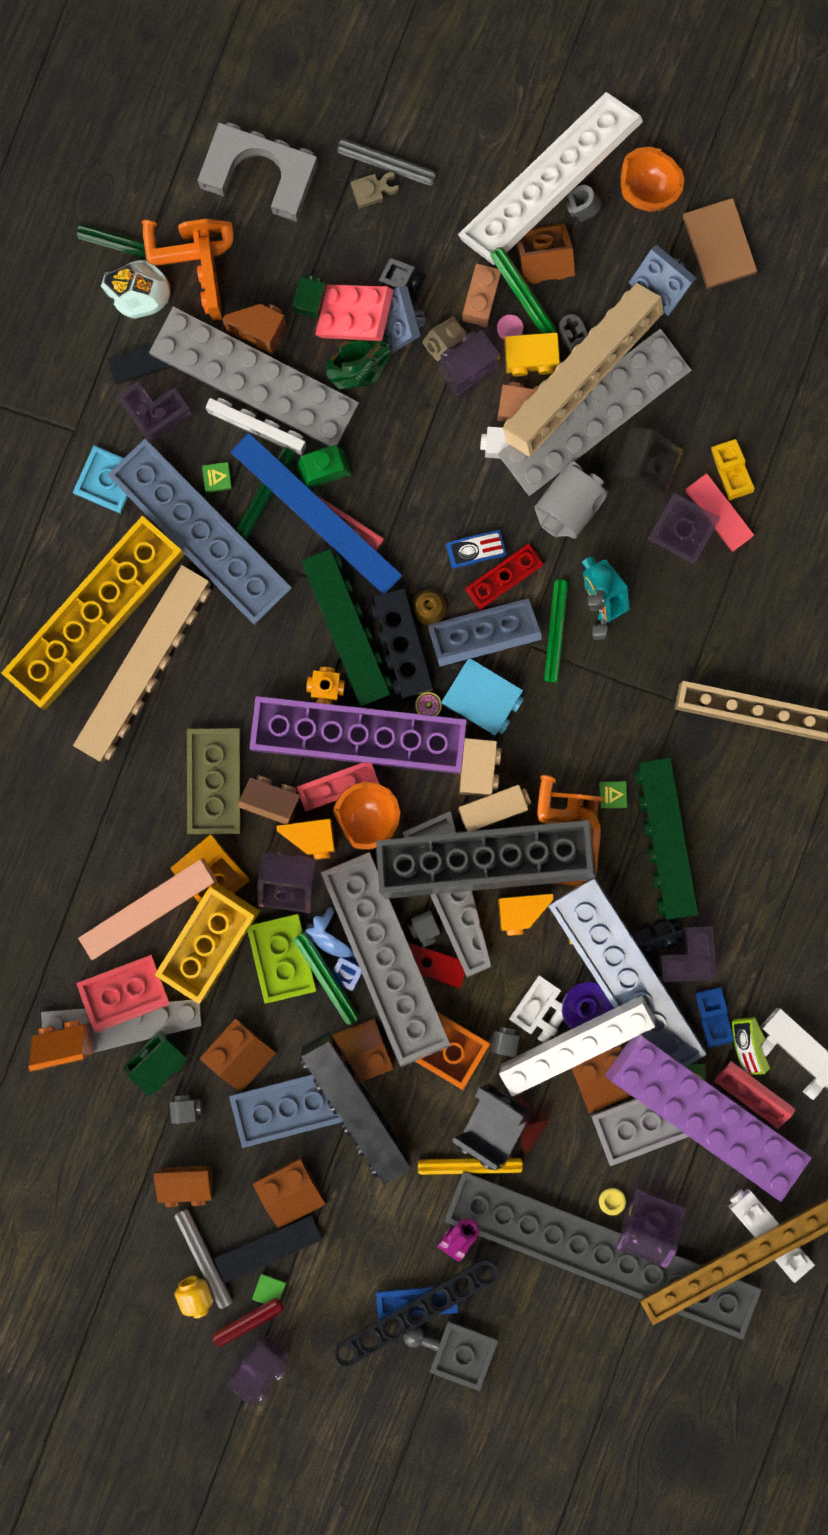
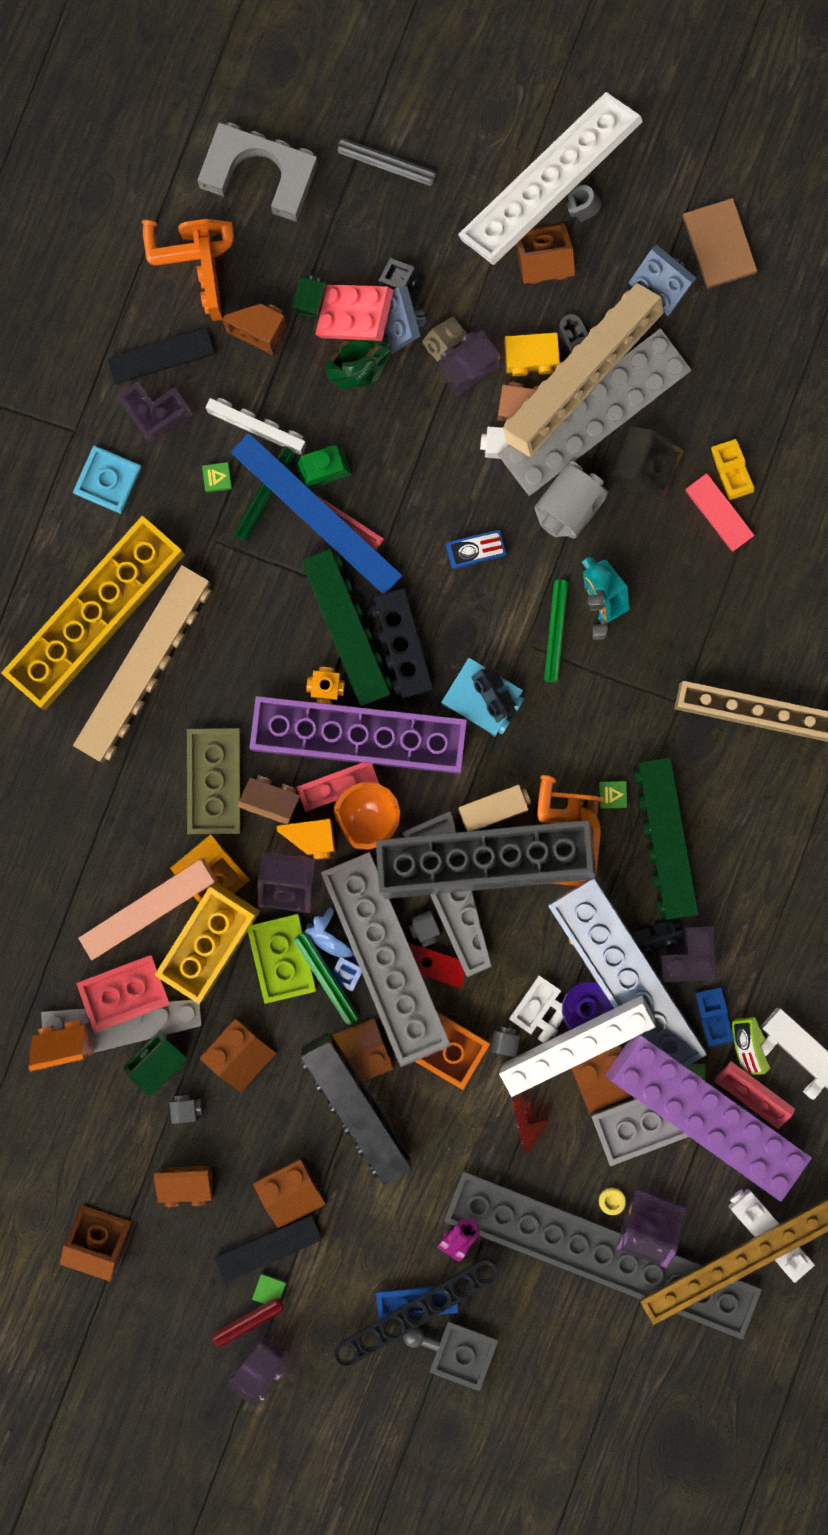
(95, 1243): none -> dark orange slope
(112, 240): dark green axle -> none
(137, 289): light aqua helmet -> none
(194, 1297): yellow head -> none
(199, 531): sand blue plate -> none
(203, 1258): light grey axle -> none
(253, 378): light grey plate -> none
(281, 1111): sand blue plate -> none
(369, 190): dark tan plate -> none
(420, 609): pearl gold cone -> none
(428, 704): tile -> none
(470, 1166): yellow axle -> none
(478, 767): tan brick -> none
(481, 295): nougat brick -> none
(484, 632): sand blue plate -> none
(491, 587): red tile -> none
(493, 1128): panel -> none
(498, 704): none -> black hinge
(509, 326): bright pink piece -> none
(521, 912): light orange slope -> none
(522, 291): green axle -> none
(651, 179): orange cylinder -> none
(684, 528): clear purple brick -> none

